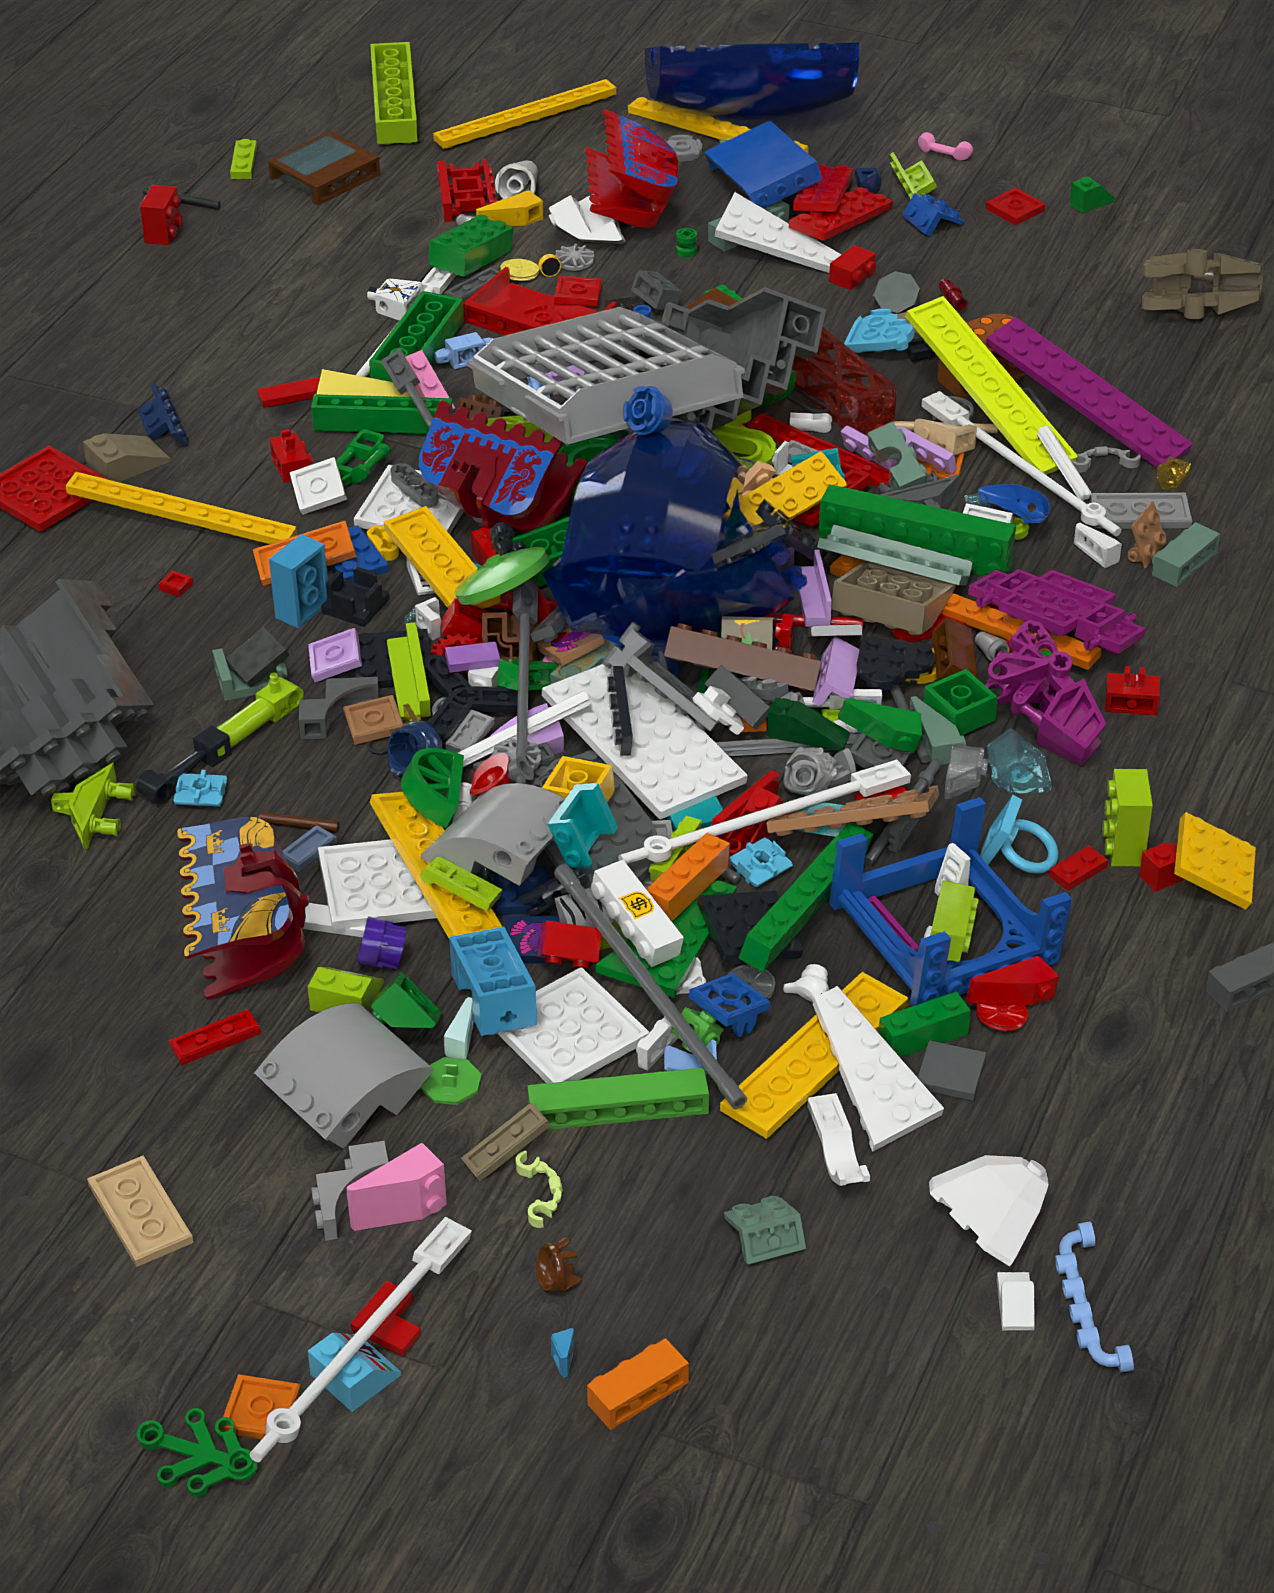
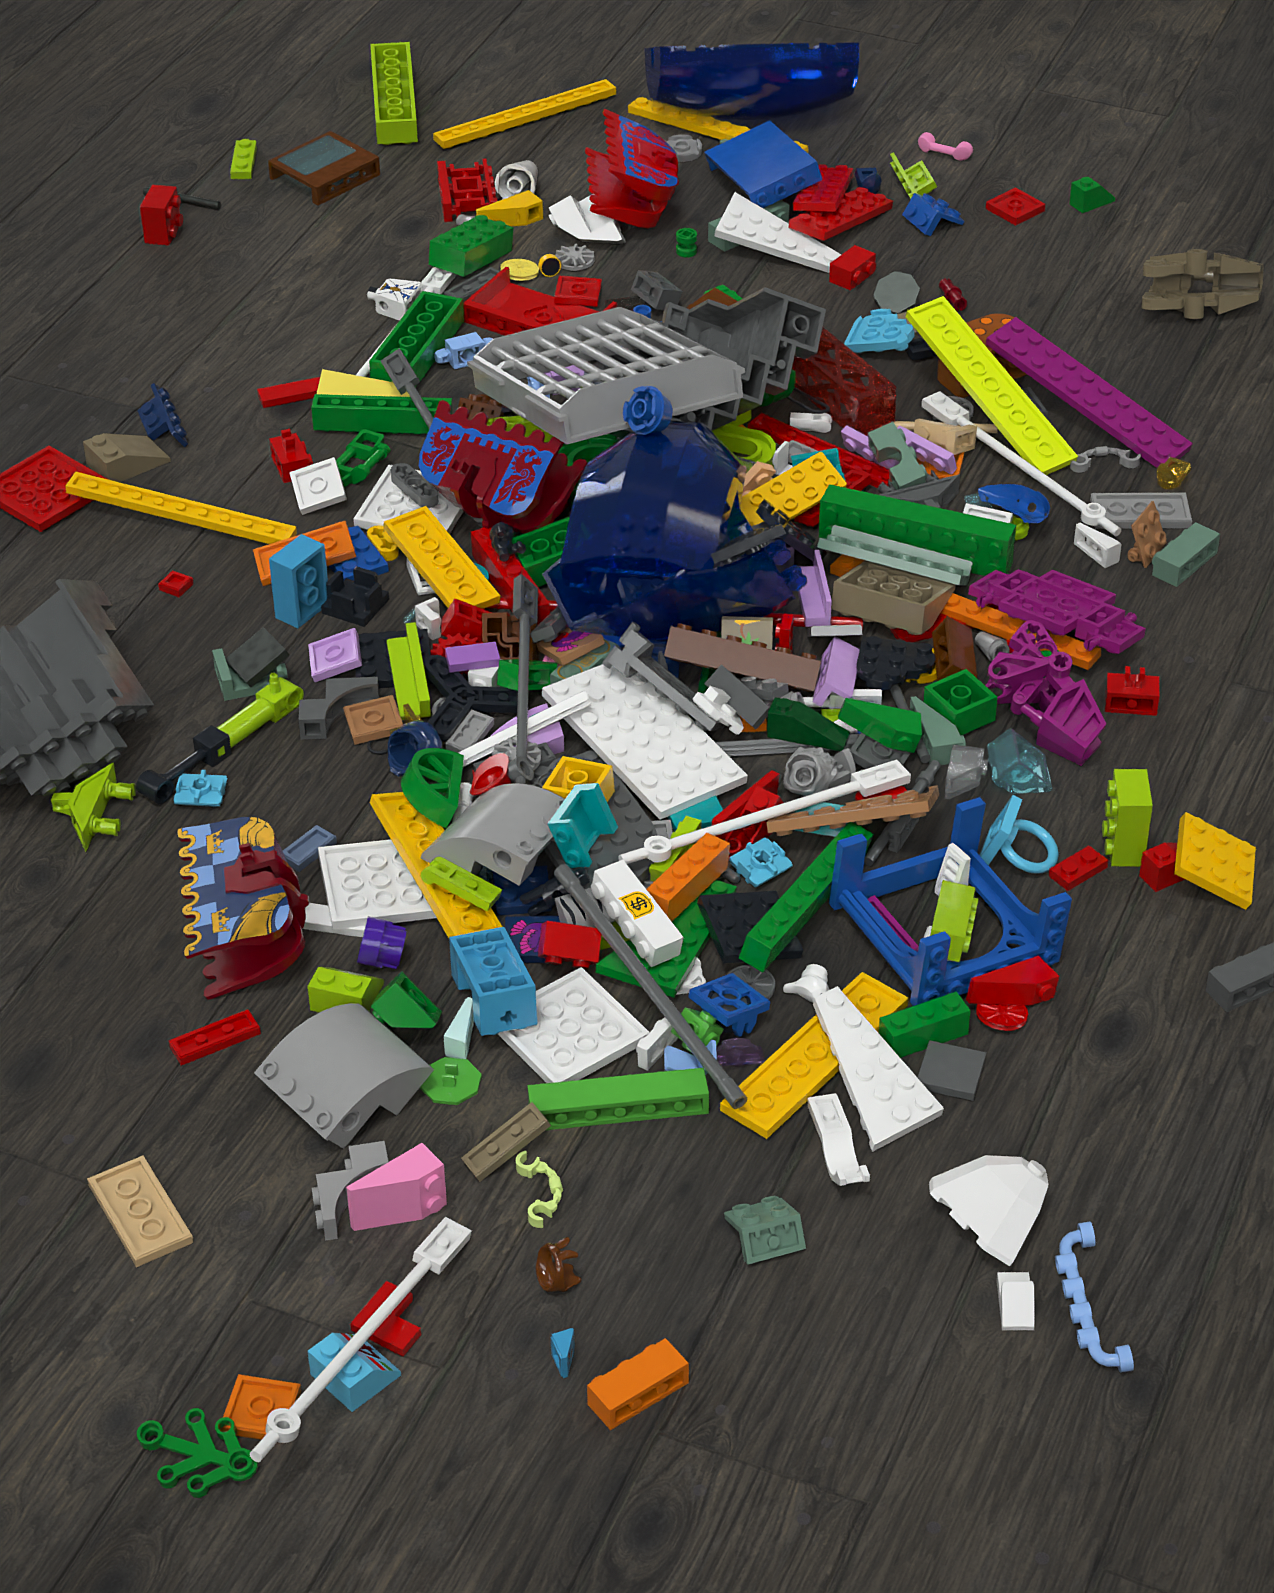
(297, 821): reddish brown bar -> none
(429, 382): bright pink plate -> none
(501, 574): bright green dish -> none
(620, 716): black plate -> none
(739, 1052): none -> clear purple plate
(1064, 463): white axle -> none

